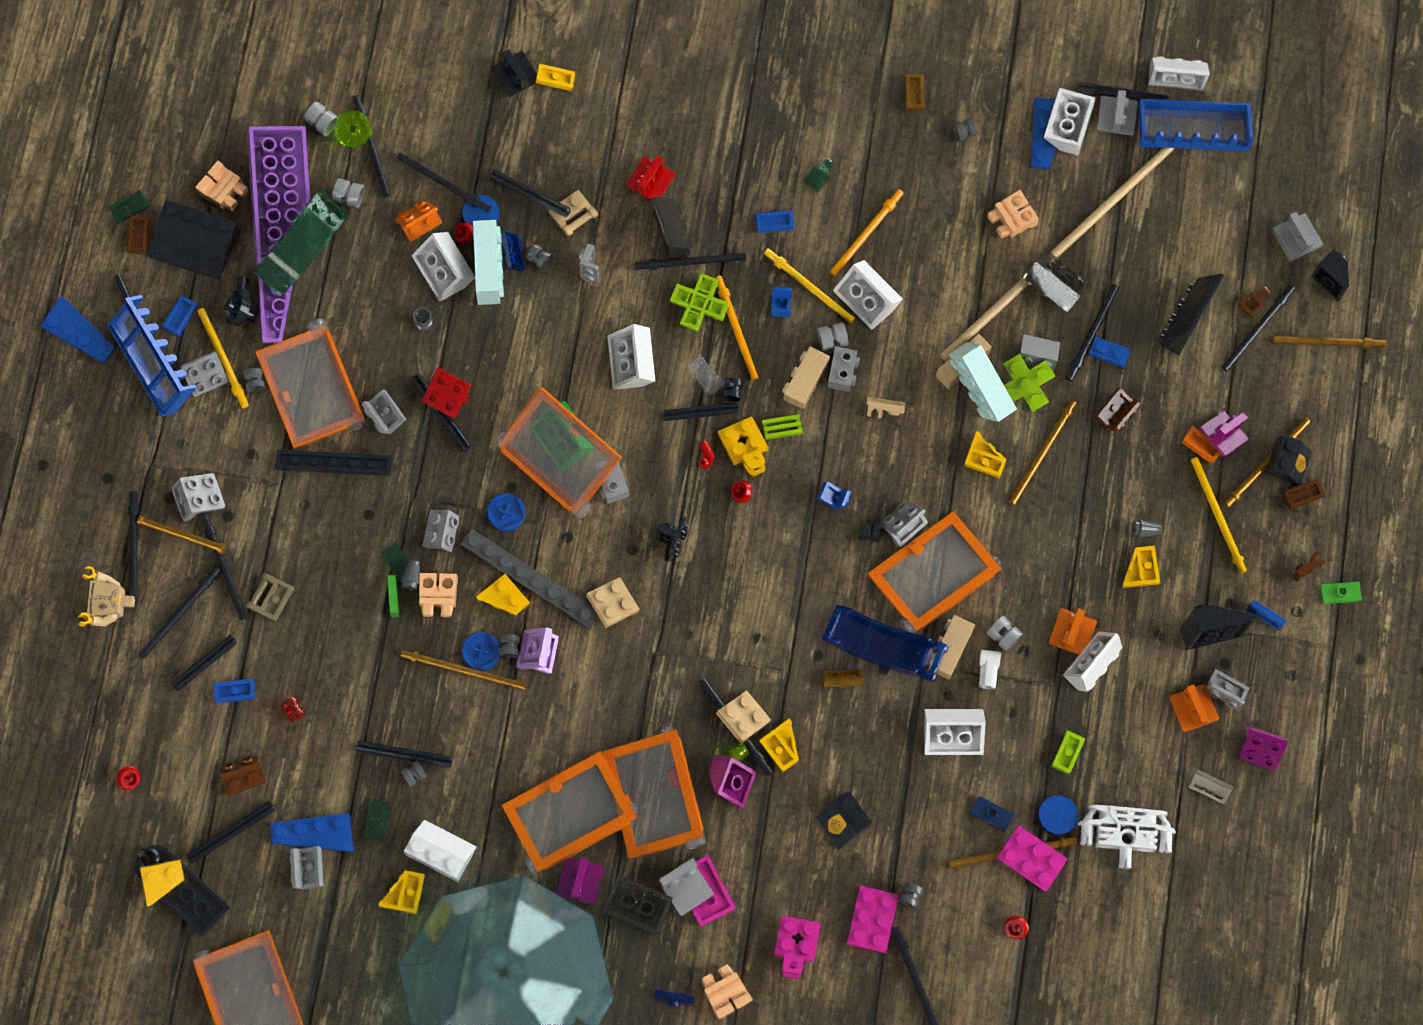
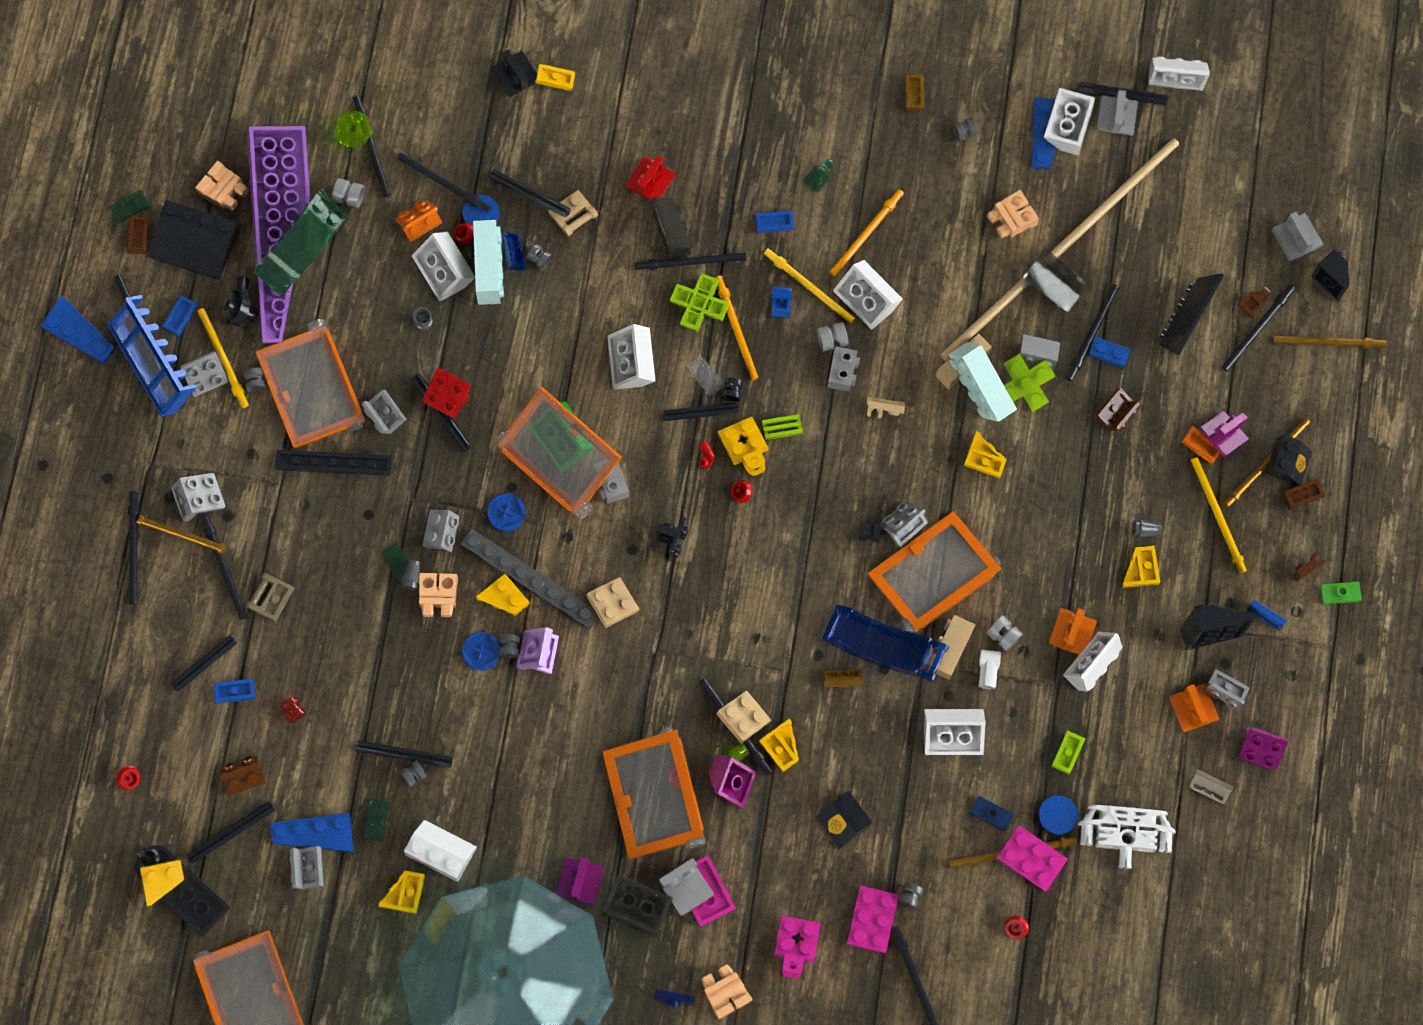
(105, 600): tan torso -> none
(204, 583): black bar -> none
(321, 118): light grey wheel -> none
(393, 596): bright green tile -> none
(415, 657): pearl gold bar -> none
(569, 813): door -> none
(588, 270): light grey bracket -> none
(805, 377): tan brick -> none
(833, 496): blue bracket -> none
(1066, 413): pearl gold bar -> none
(1195, 125): window -> none

